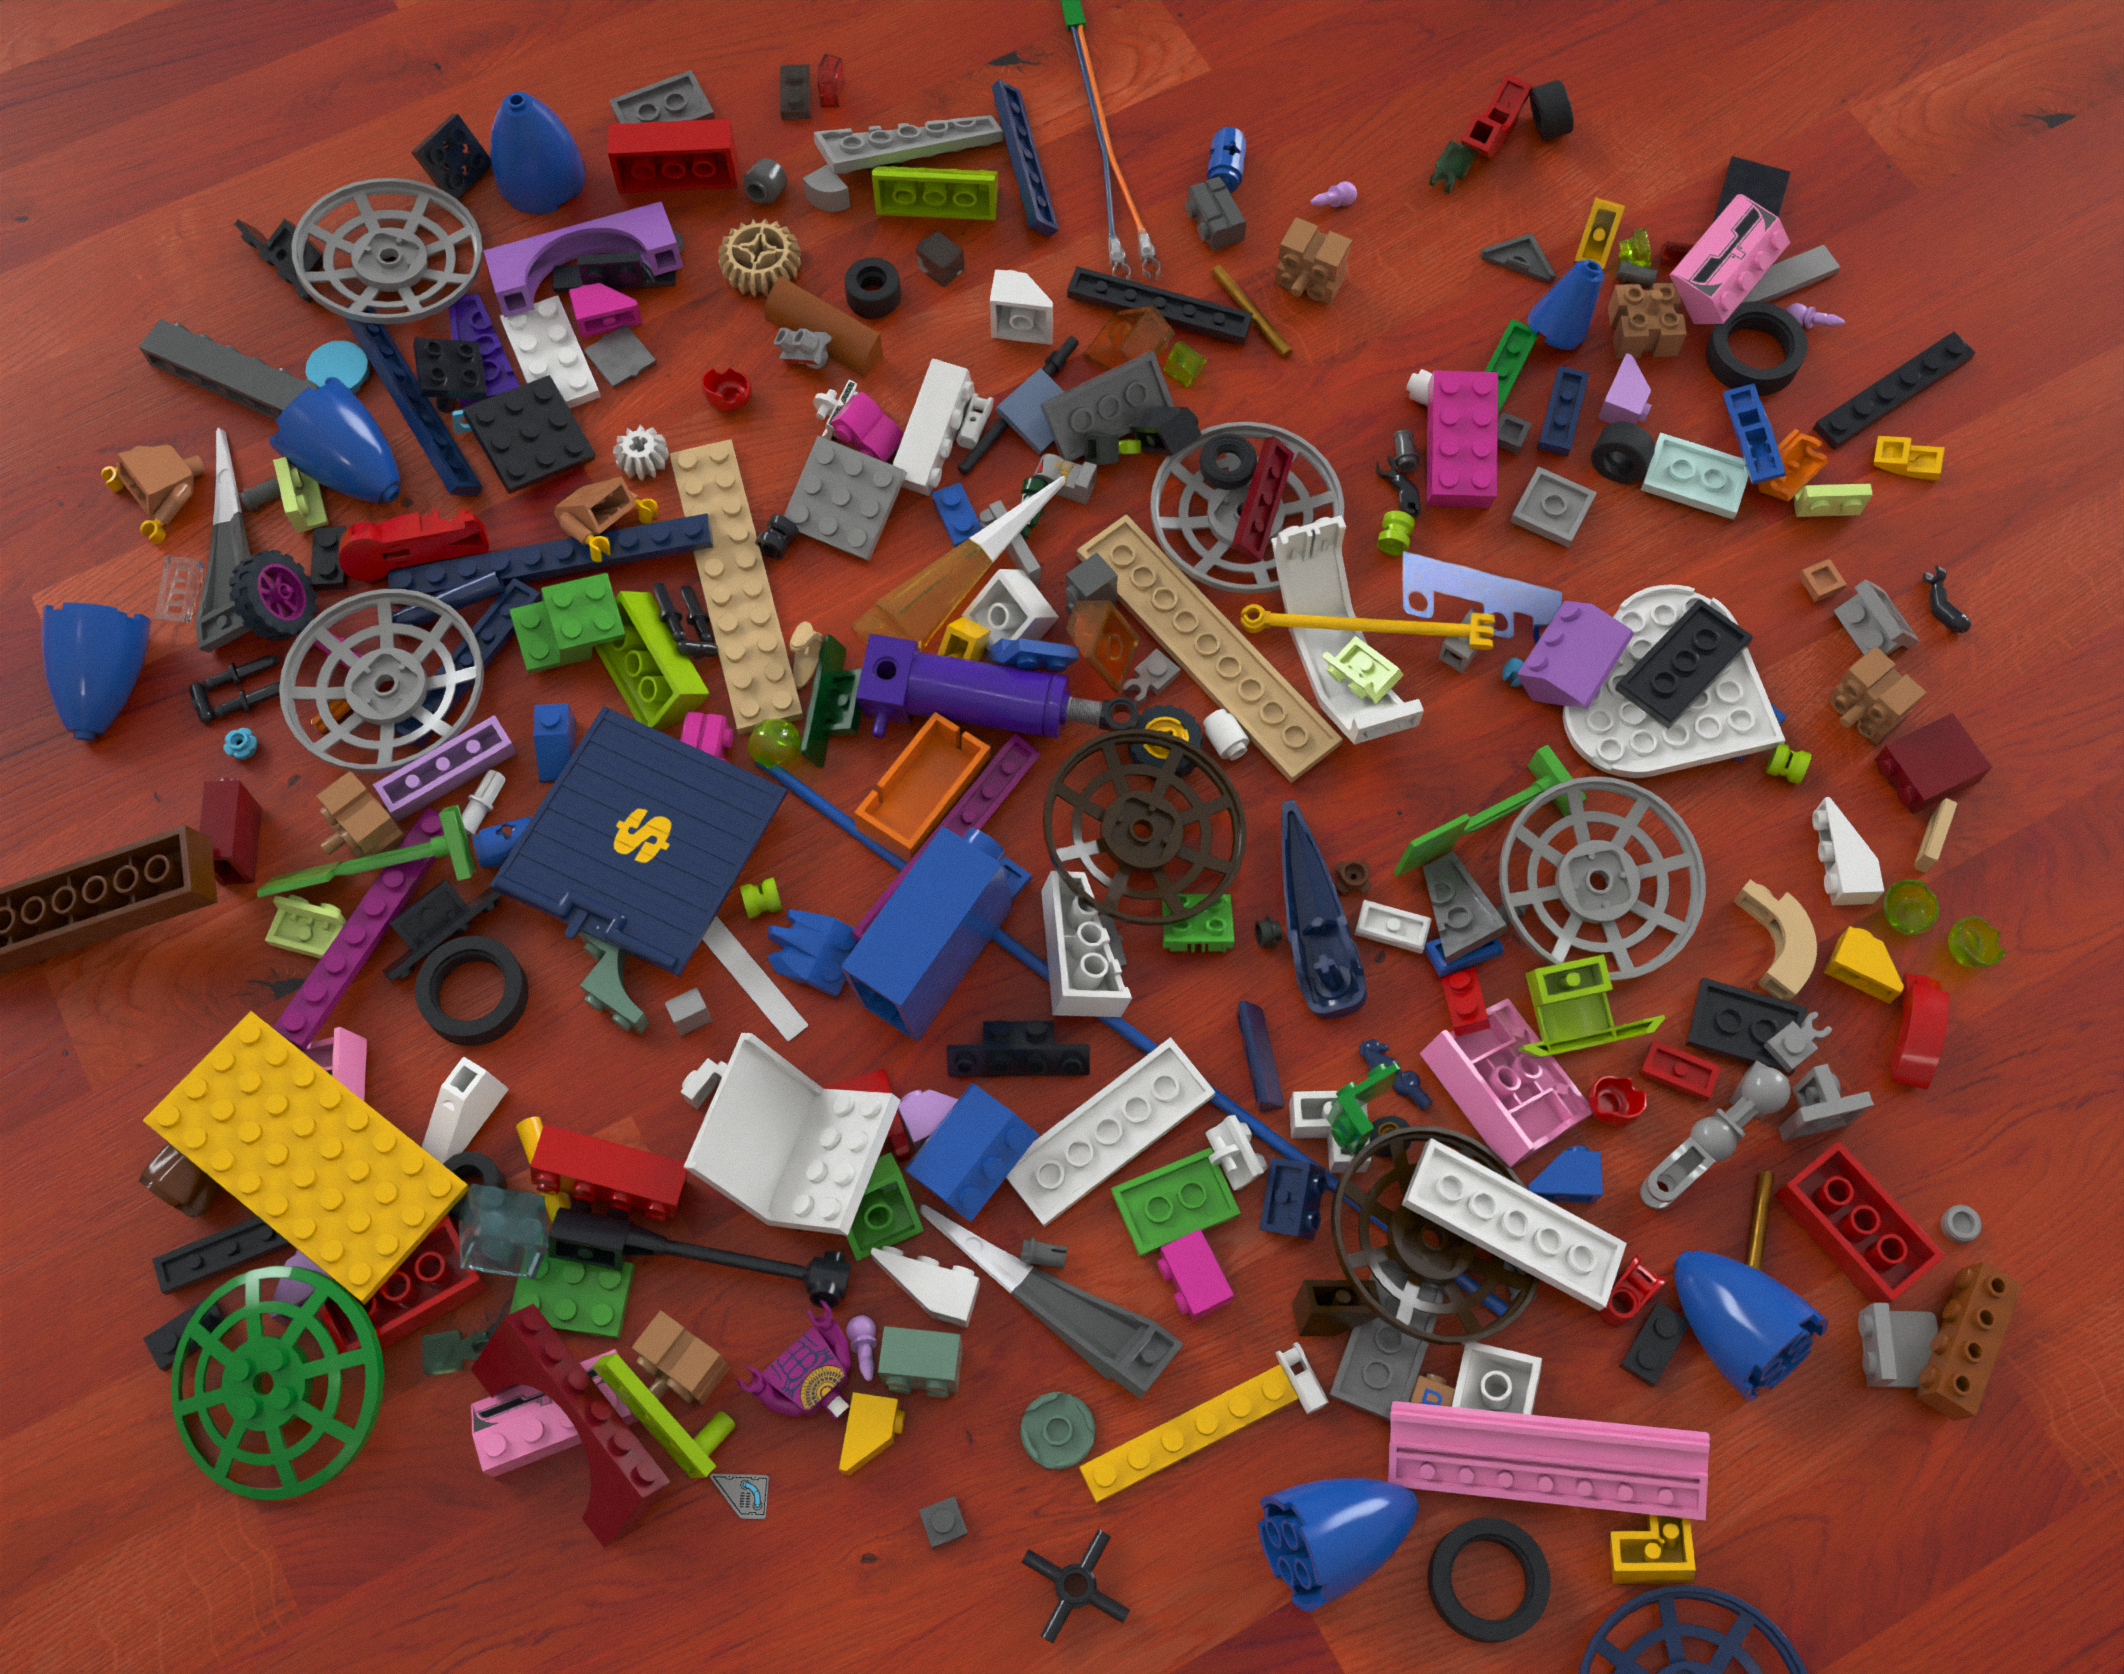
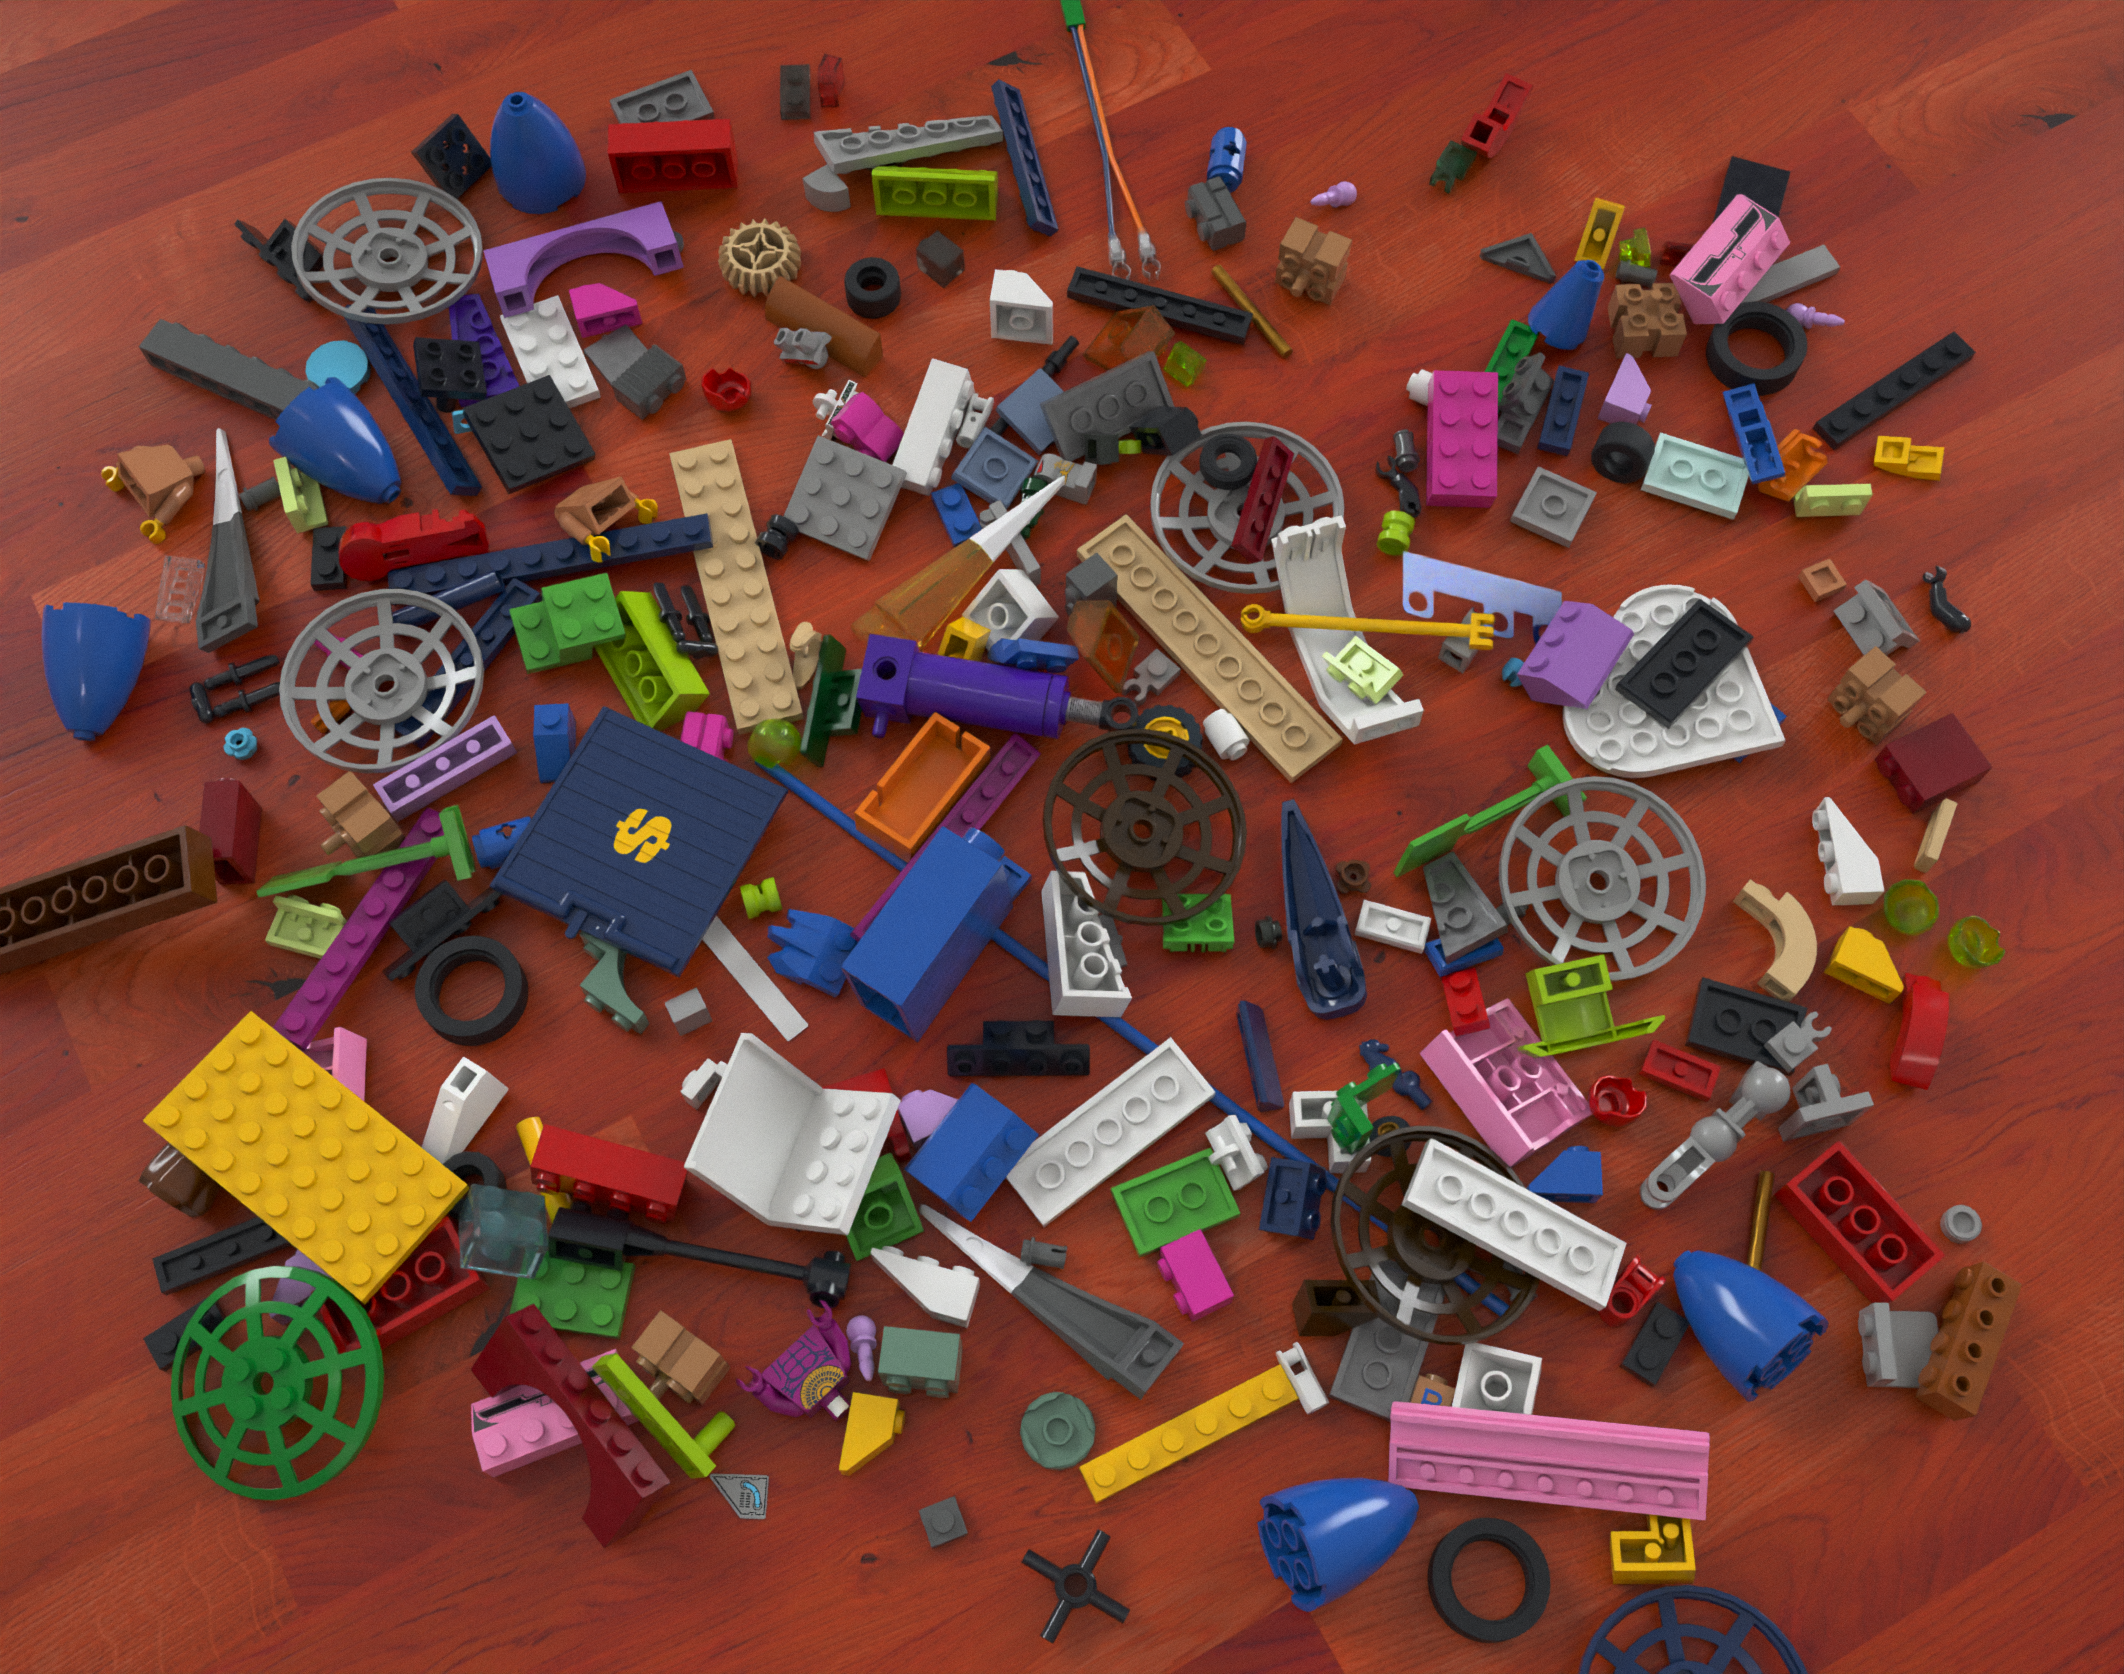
(286, 590): black wheel -> none
(448, 1350): clear green plate -> none
(482, 801): white axle -> none
(611, 270): black bracket -> none
(641, 452): white gear -> none
(649, 382): none -> dark grey brick
(764, 181): dark grey head -> none
(994, 468): none -> sand blue tile
(1527, 389): none -> dark grey bracket
(1551, 110): black tyre -> none
(1795, 766): lime wheel -> none

